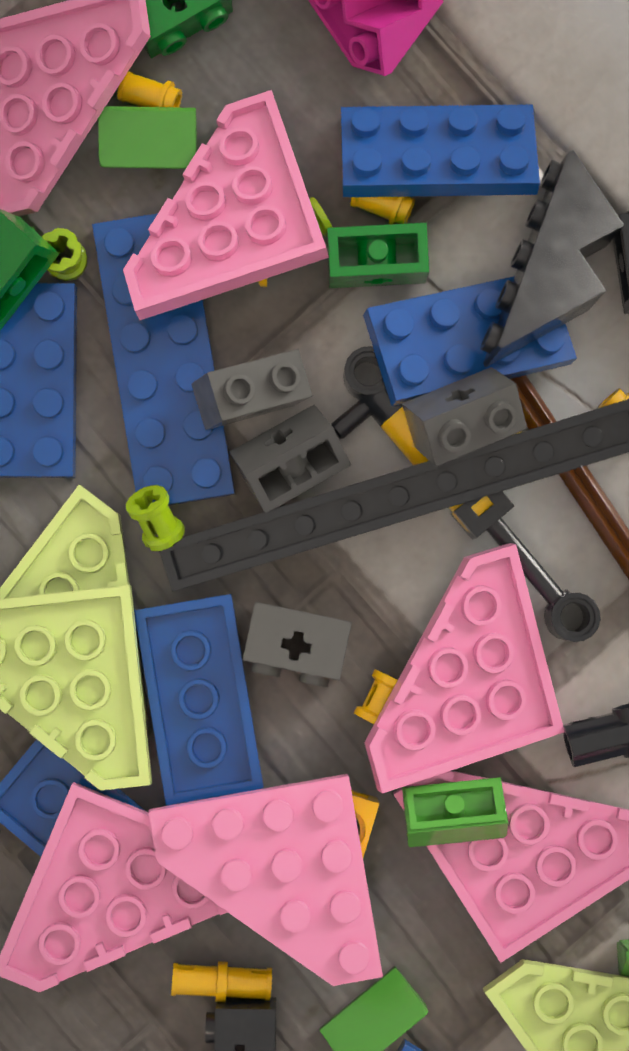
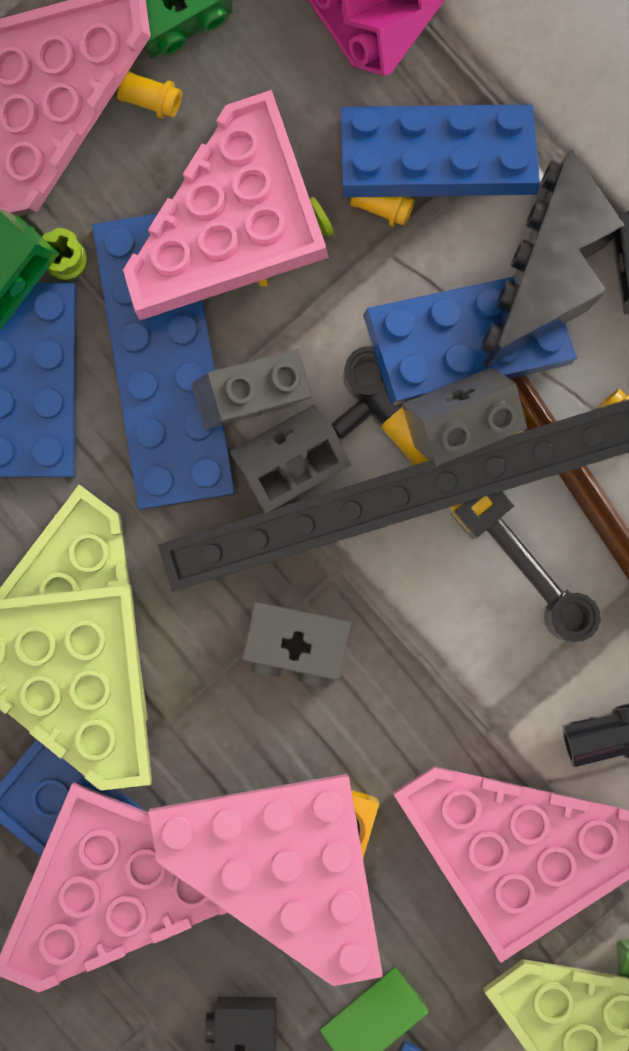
(147, 137): bright green slope -> none
(155, 518): lime bush -> none
(199, 699): blue plate -> none
(221, 981): yellow pin -> none
(376, 697): yellow bush -> none
(377, 255): green brick -> none
(455, 812): bright green slope -> none
(472, 680): bright pink plate -> none

